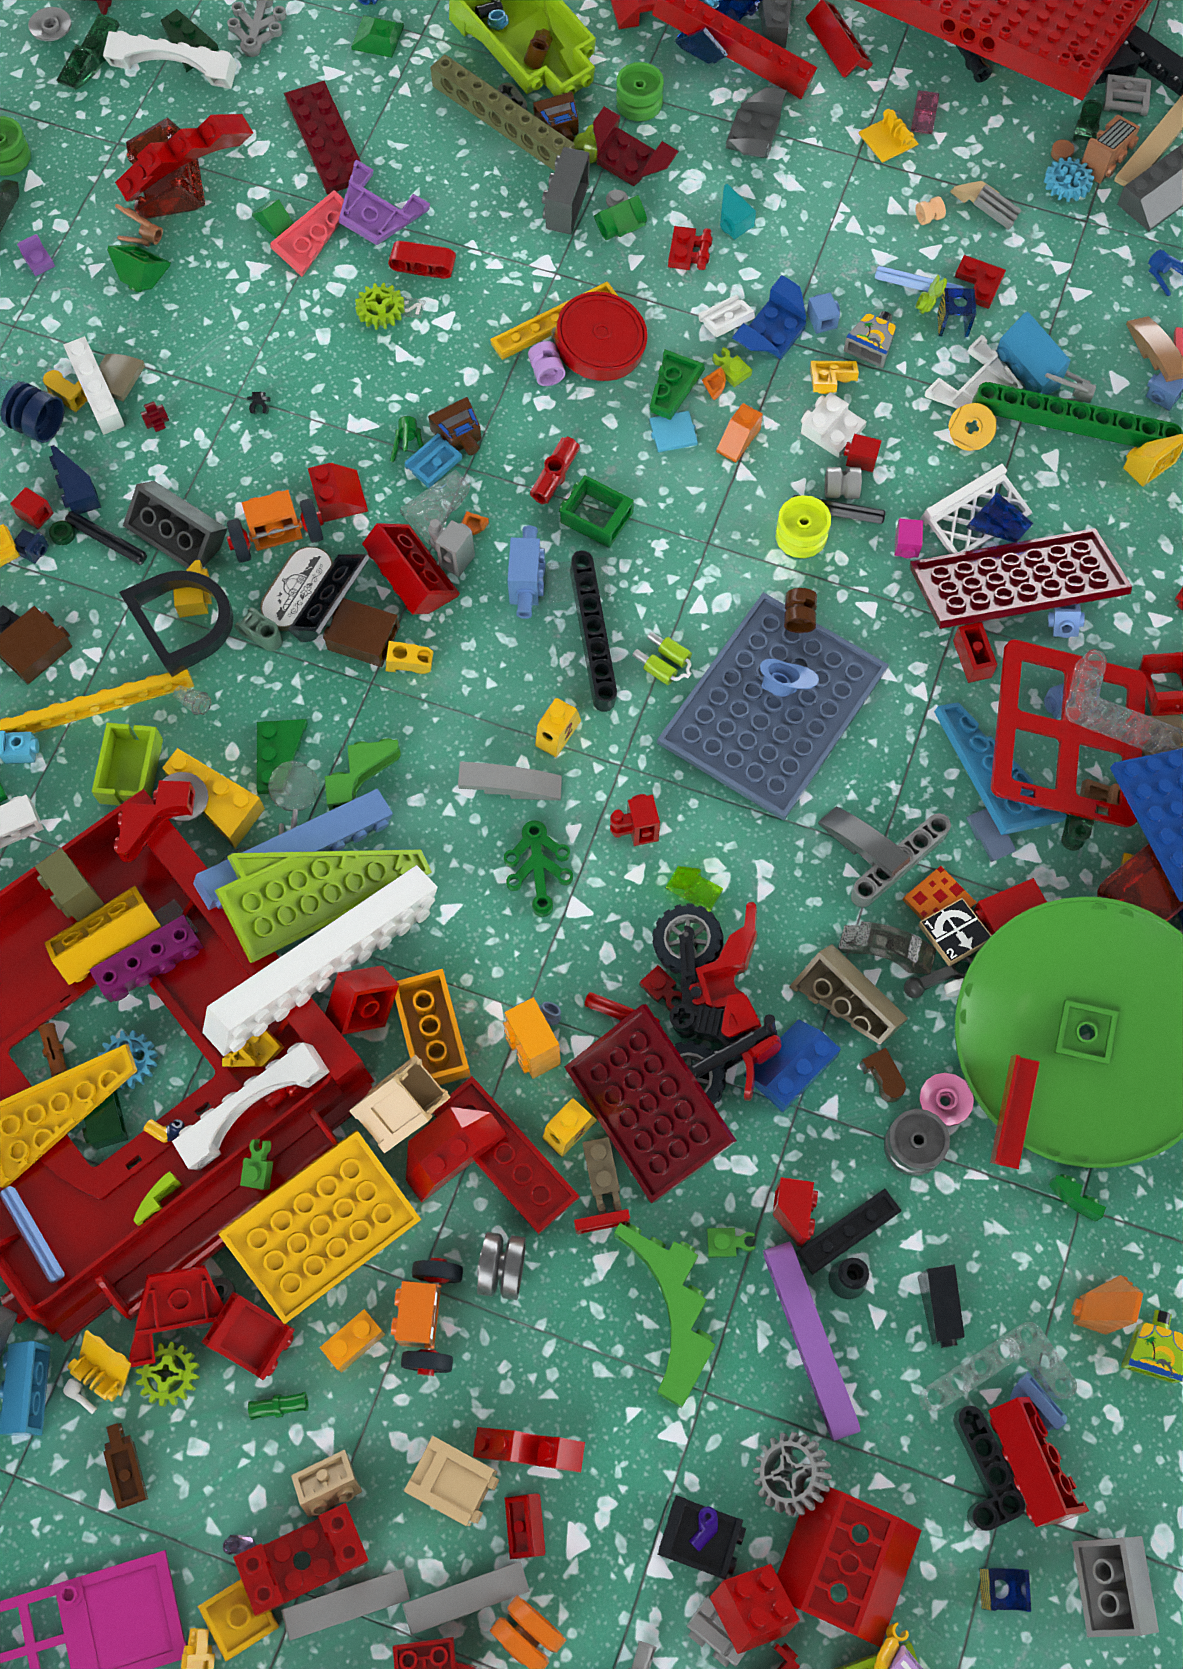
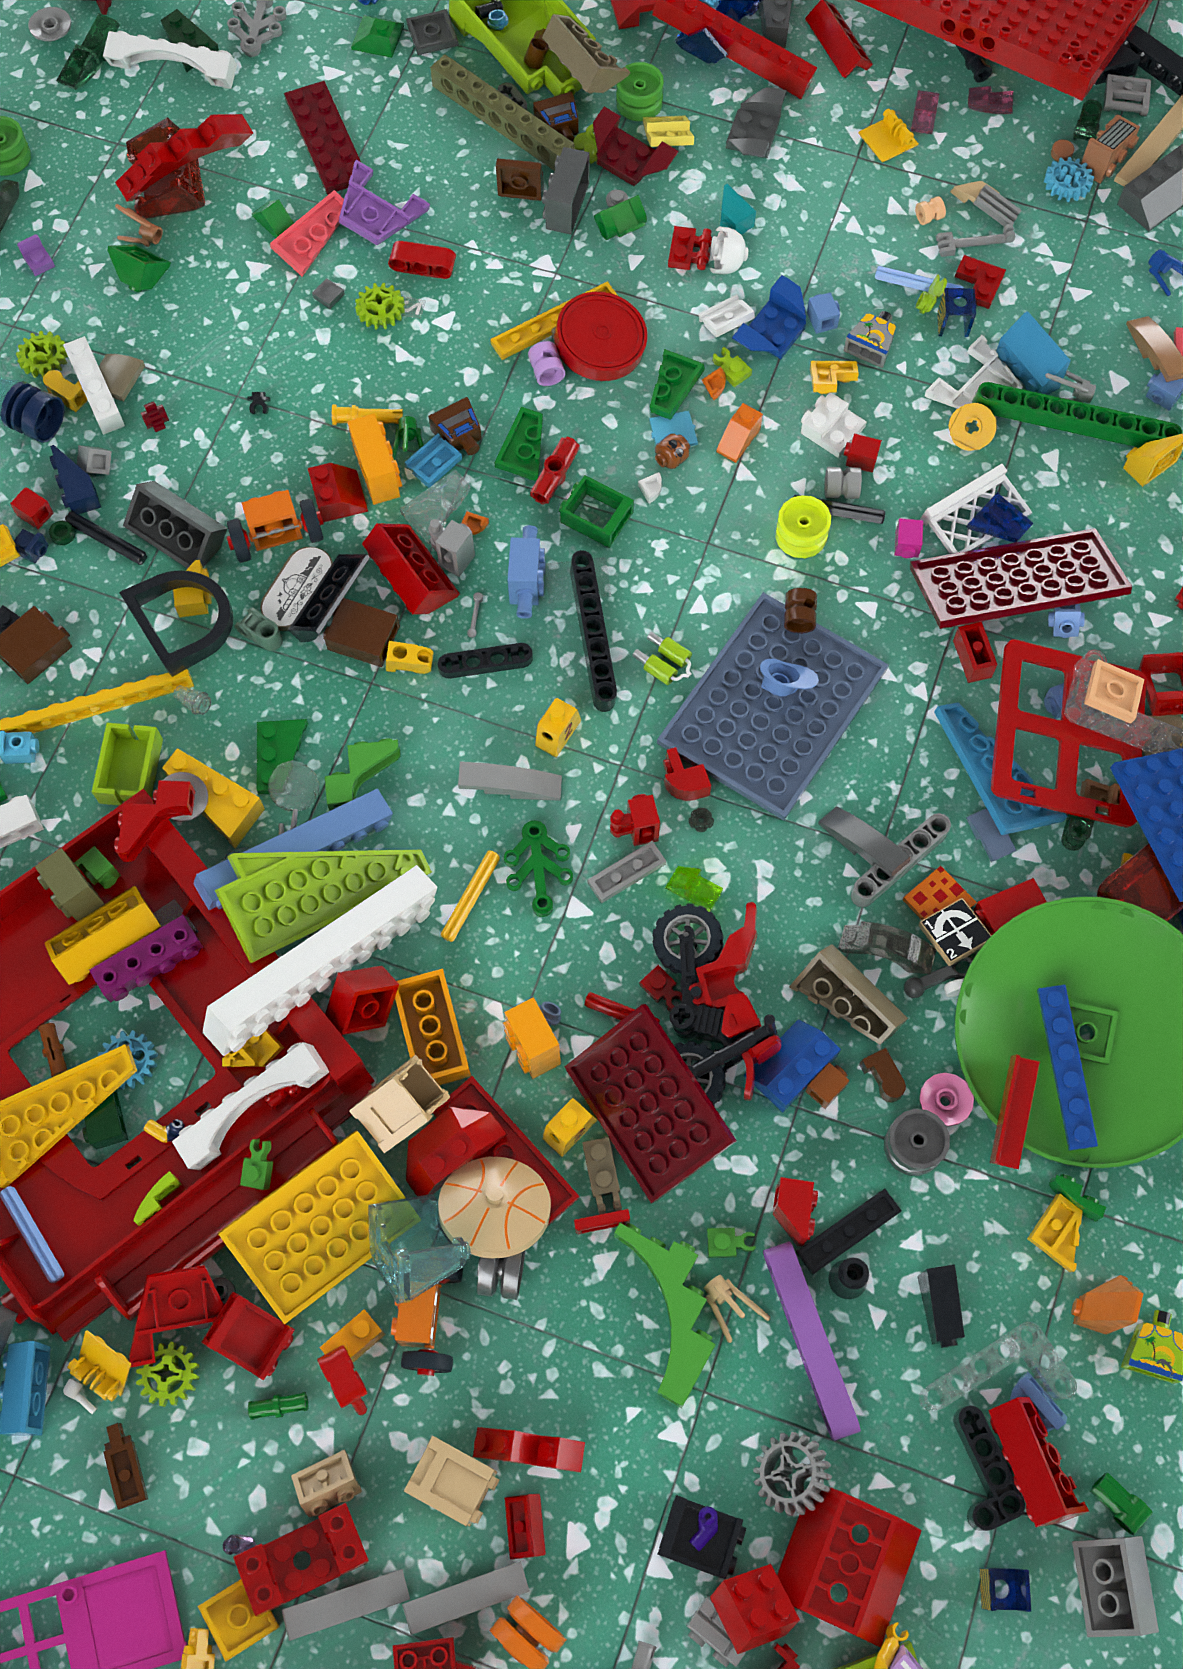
(40, 354): none -> lime gear
(94, 459): none -> light grey panel
(97, 868): none -> bright green brick
(328, 293): none -> flat silver tile
(343, 1379): none -> red beam
(345, 414): none -> yellow pin
(375, 458): none -> light orange brick
(412, 1246): none -> clear light blue windscreen
(432, 32): none -> dark grey plate
(470, 896): none -> yellow axle
(478, 598): none -> light grey hinge
(486, 664): none -> black beam
(494, 1206): none -> tan dish
(519, 179): none -> reddish brown plate
(522, 445): none -> green wing
(582, 55): none -> dark tan wedge
(626, 872): none -> light grey plate
(651, 487): none -> white tile
(669, 129): none -> light yellow slope
(672, 451): none -> dark orange head
(686, 783): none -> red brick
(700, 813): none -> clear smoke plate
(720, 1291): none -> tan plant
(727, 251): none -> white cylinder
(827, 1085): none -> dark orange brick
(948, 245): none -> light grey hinge
(985, 101): none -> clear pink slope
(1059, 1232): none -> yellow wing
(1067, 1068): none -> blue plate
(1114, 691): none -> light nougat plate
(1127, 1508): none -> green piece

